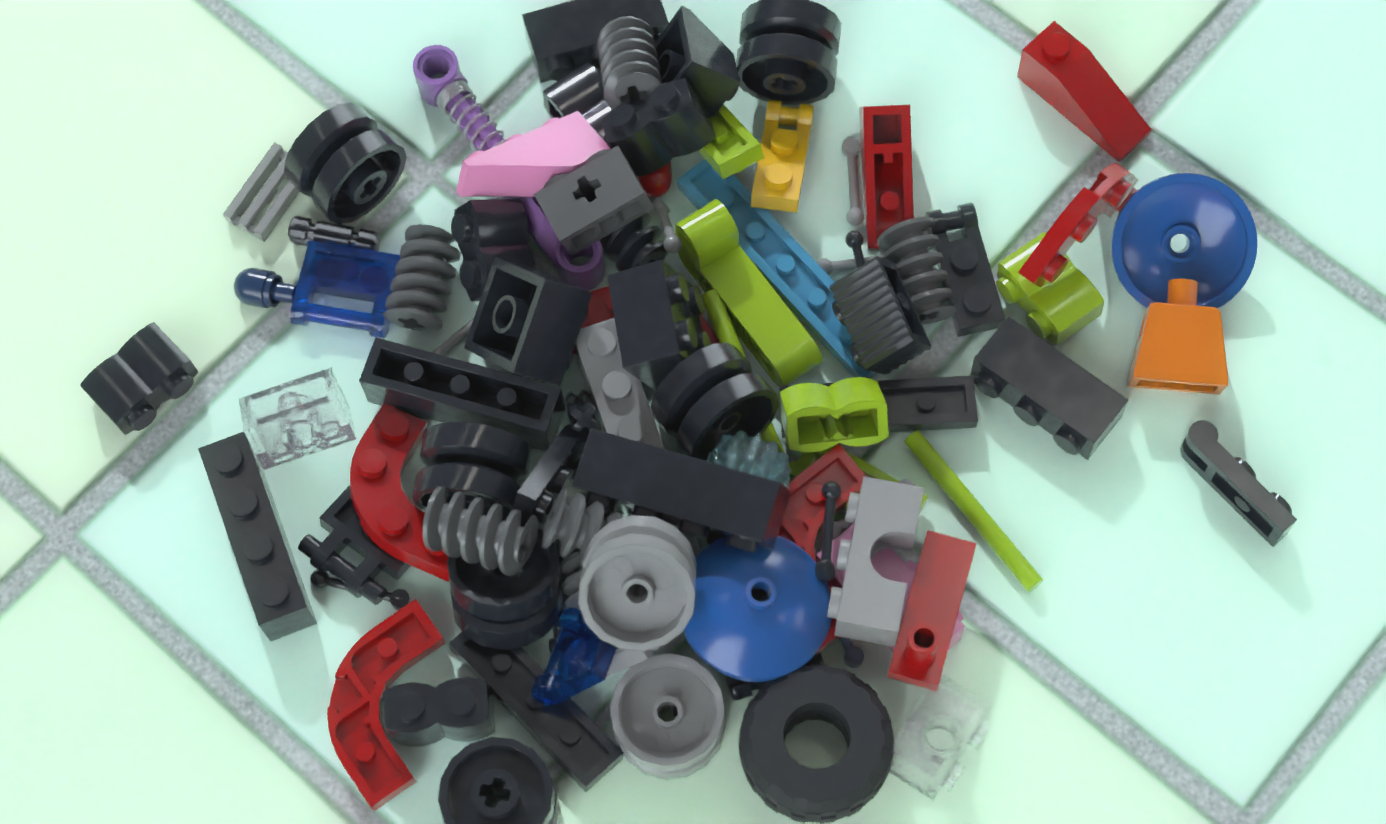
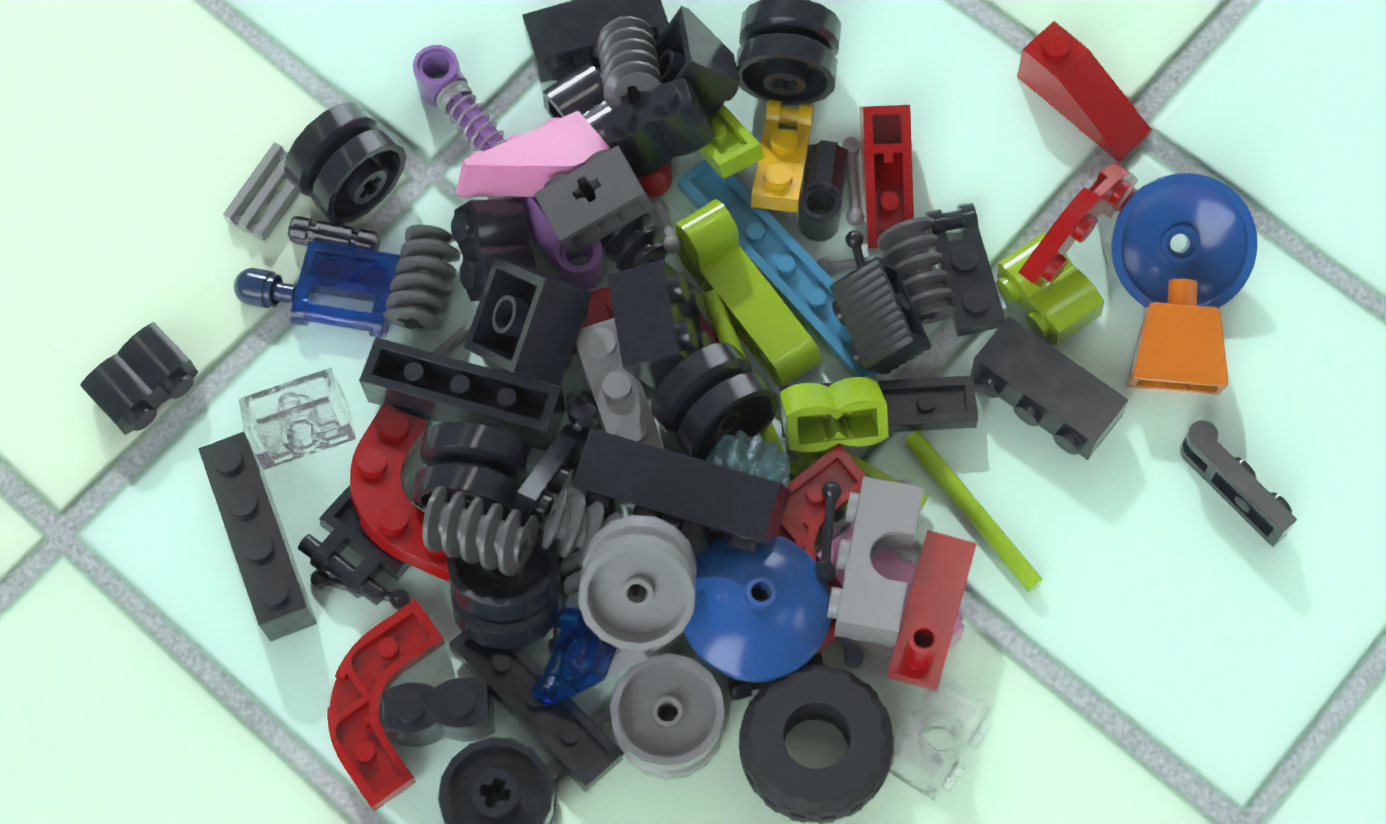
(822, 190): none -> black piece

